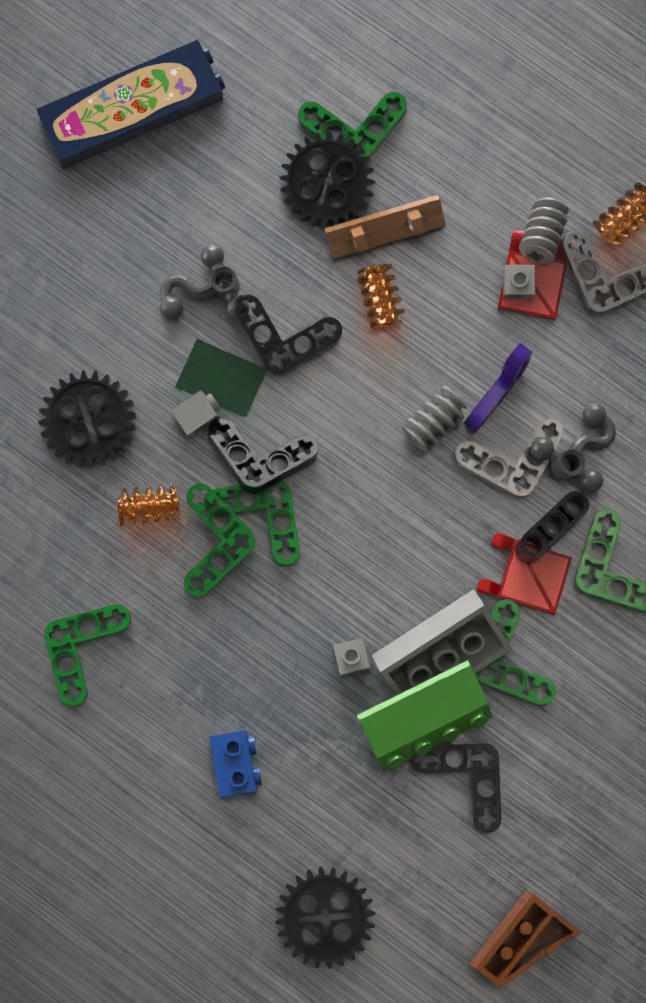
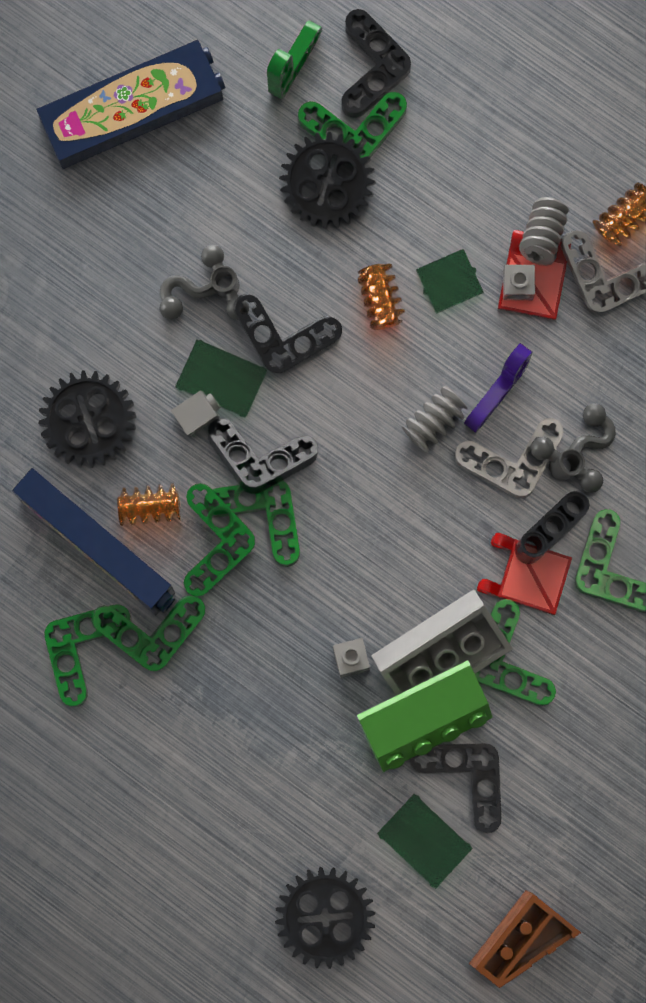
(95, 542): none -> dark blue brick
(146, 643): none -> green beam
(234, 764): blue brick -> none
(286, 66): none -> green beam
(382, 69): none -> black beam
(385, 227): medium nougat hinge -> none
(424, 841): none -> clear green piece
(449, 281): none -> clear green piece

